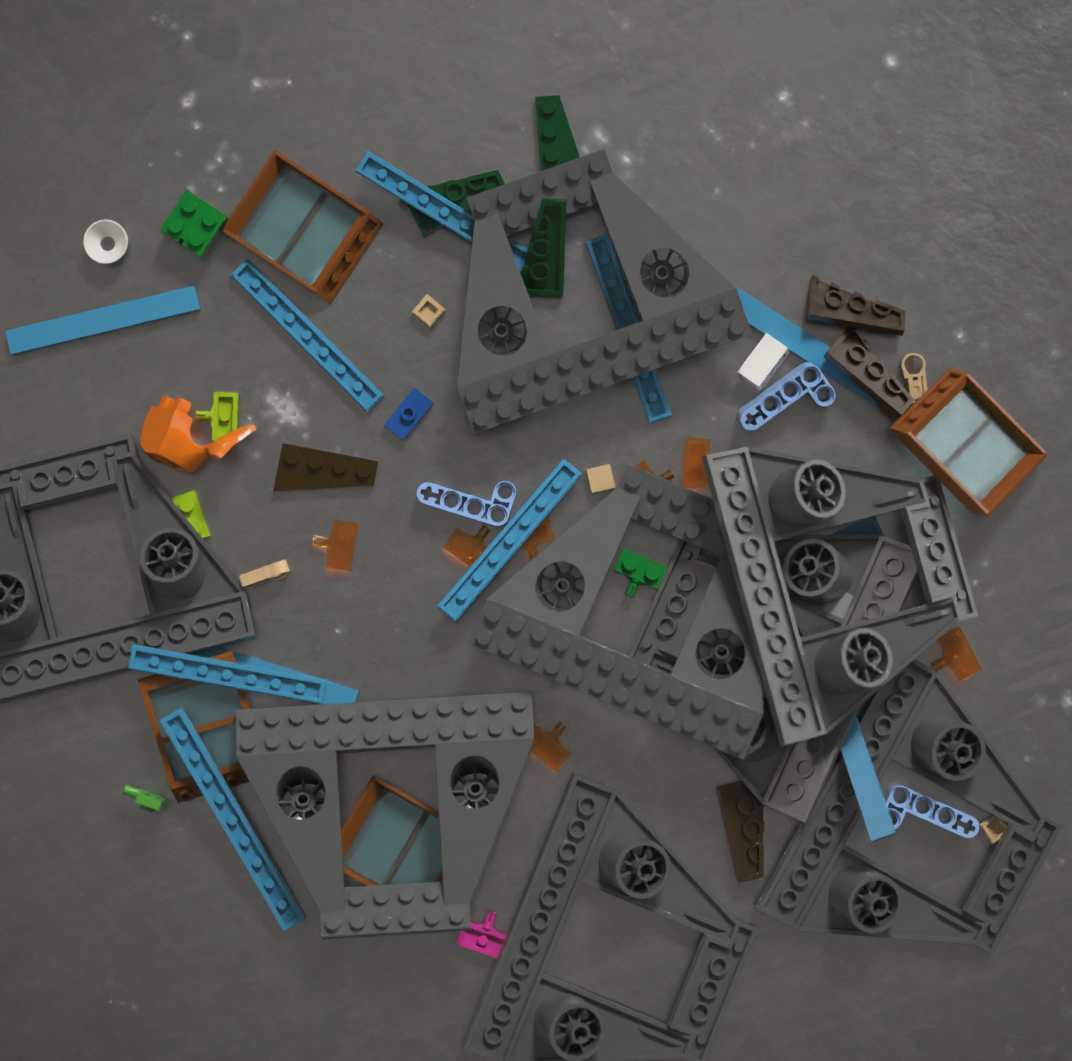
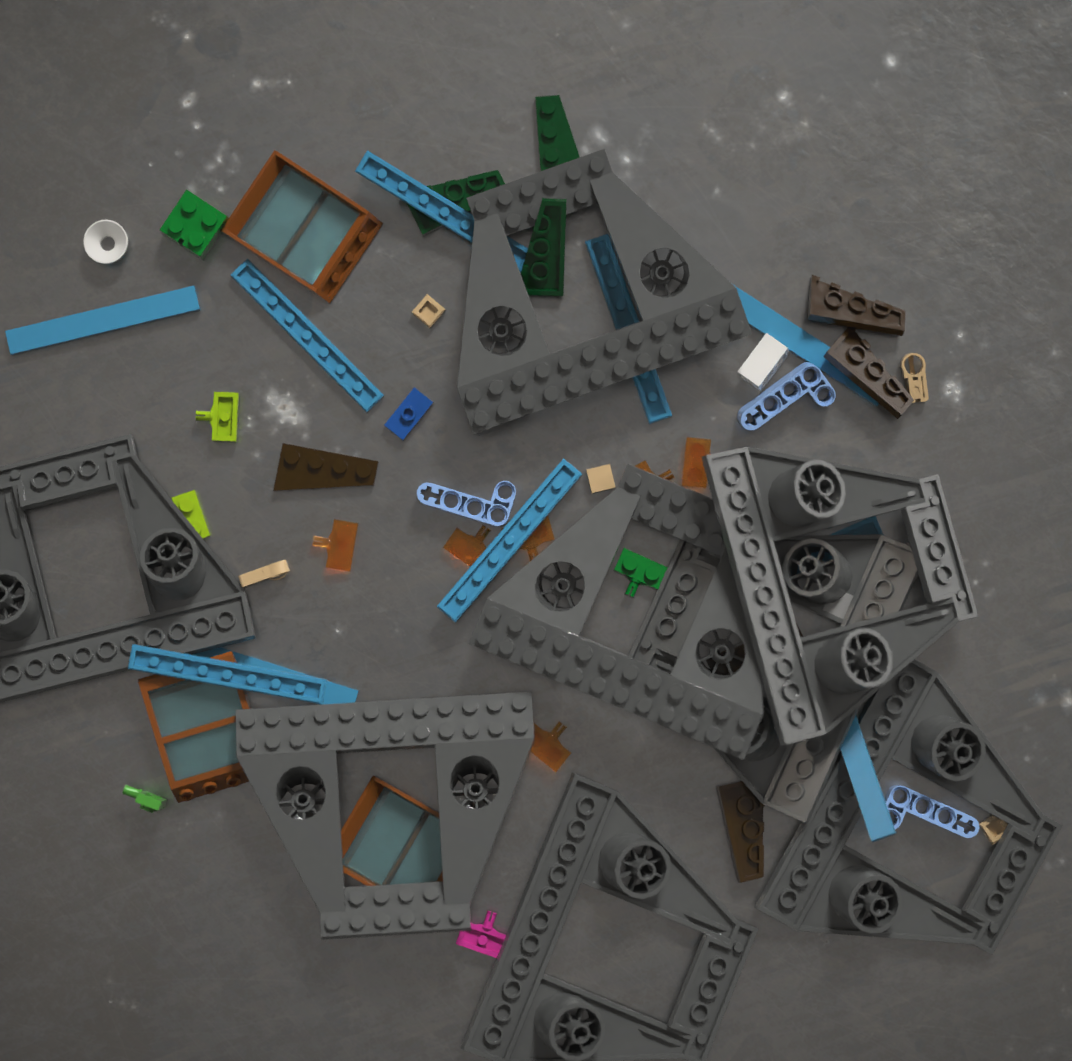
(169, 441): orange hips -> none
(232, 819): dark azure plate -> none
(957, 655): clear orange plate -> none
(968, 442): window -> none

